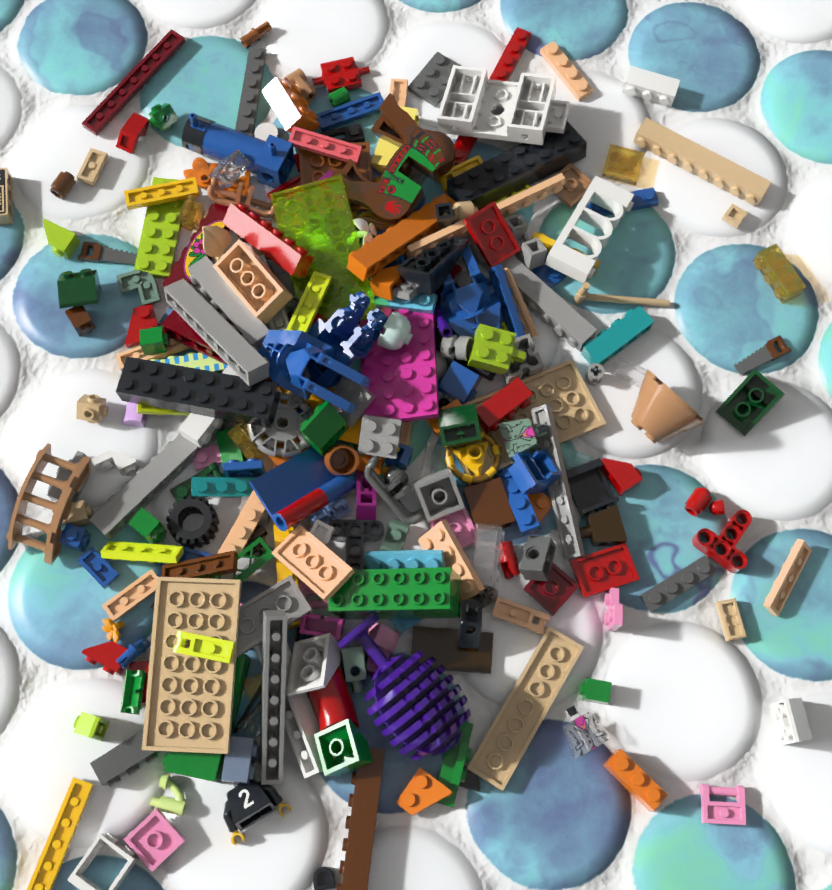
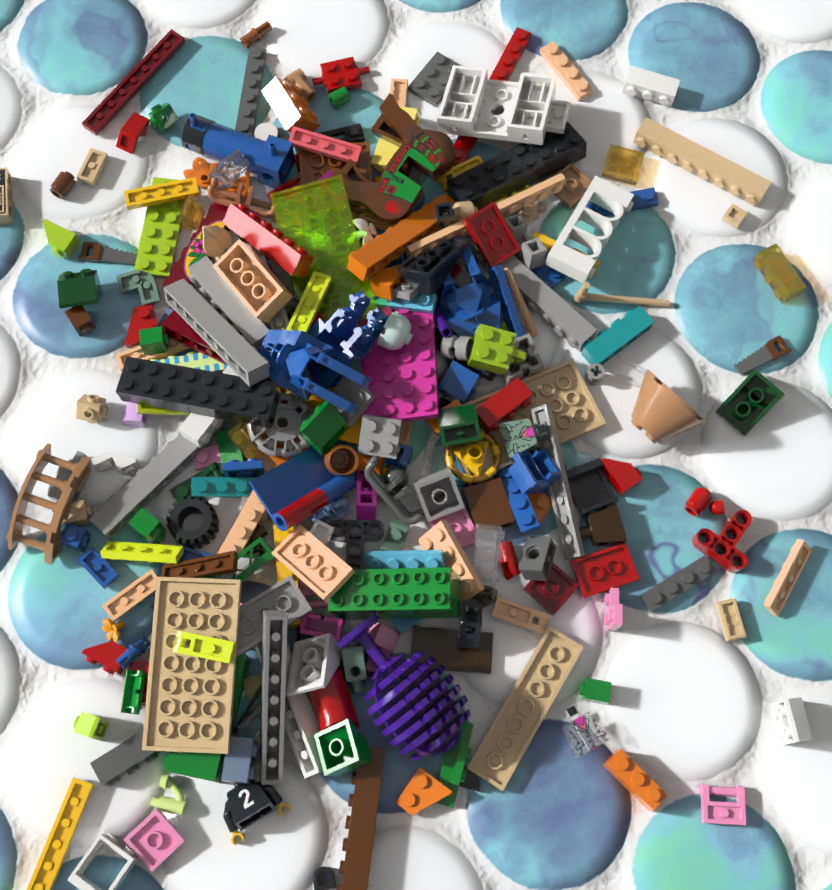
(350, 112): blue plate -> none
(532, 212): none -> tan plate

